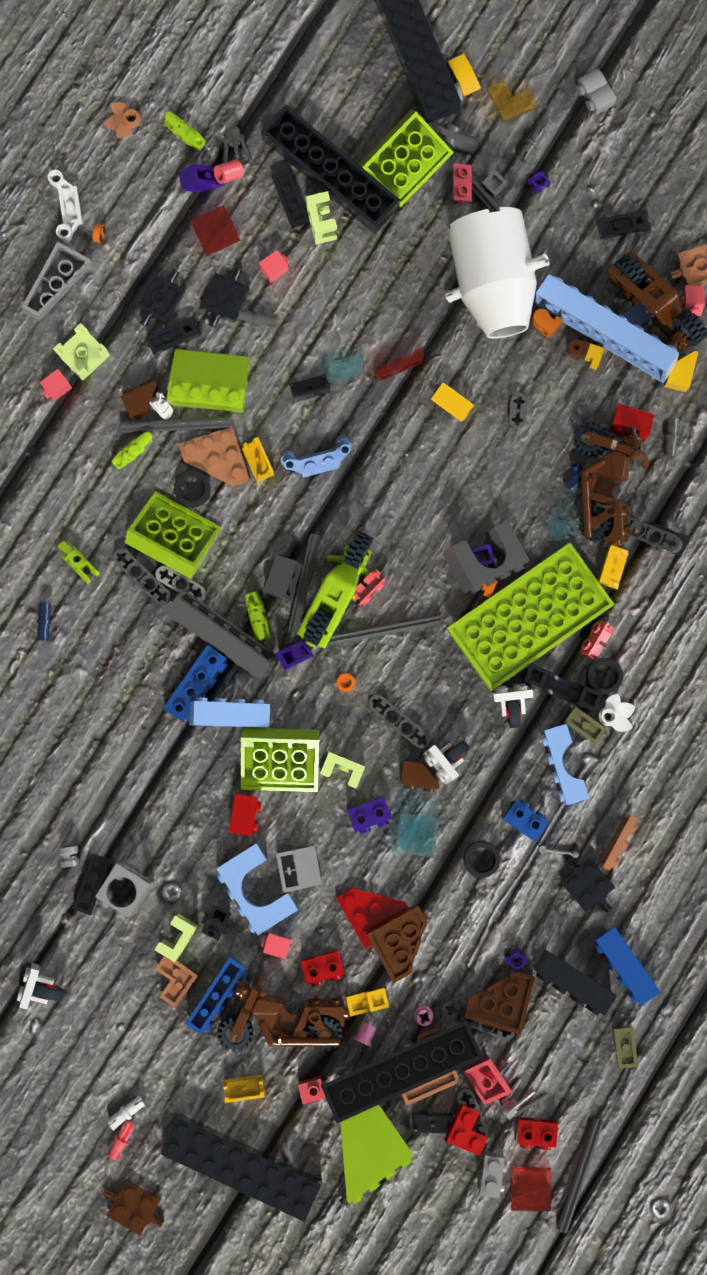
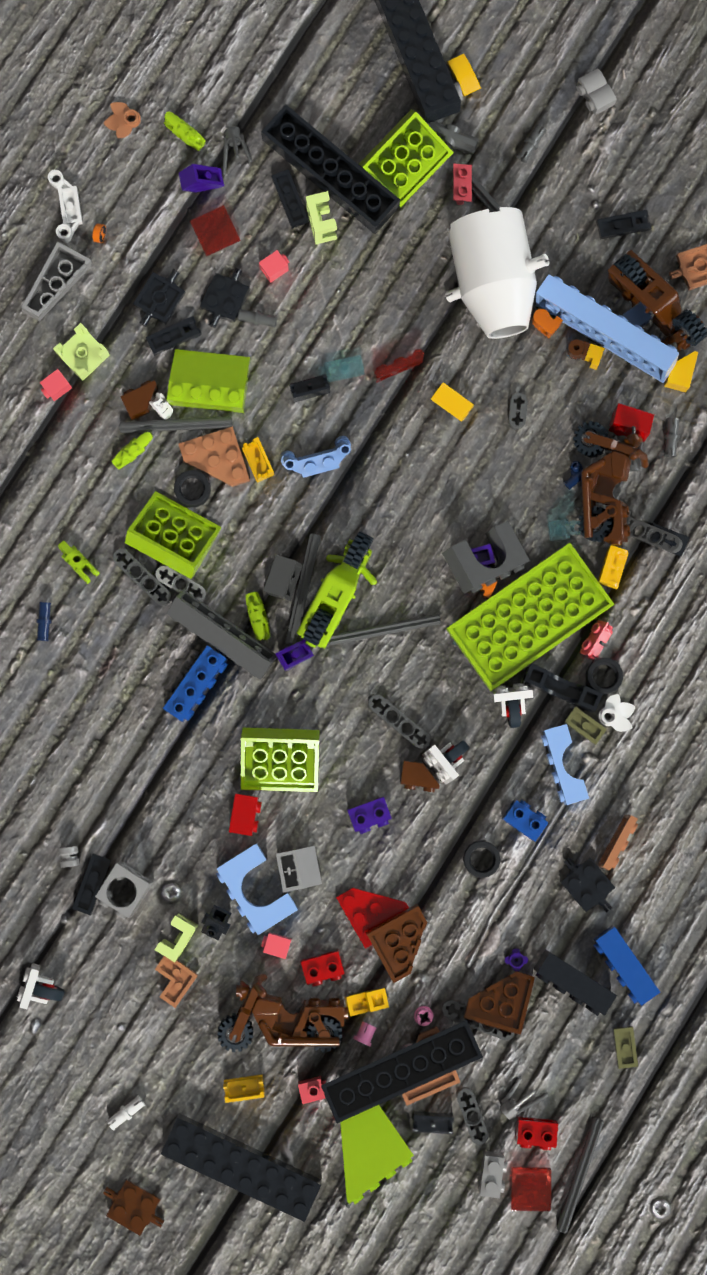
(121, 1140): coral axle -> none
(216, 994): blue brick -> none
(228, 171): coral brick -> none
(229, 714): light blue brick -> none
(344, 765): yellowish green panel -> none
(345, 682): orange tile -> none
(374, 583): coral hinge -> none
(416, 835): clear light blue brick -> none
(461, 1132): red plate -> none
(487, 1080): coral slope -> none
(494, 183): light grey plate -> none
(508, 105): clear yellow plate -> none
(539, 176): dark purple plate -> none
(542, 849): light grey hinge -> none
(693, 299): coral brick -> none

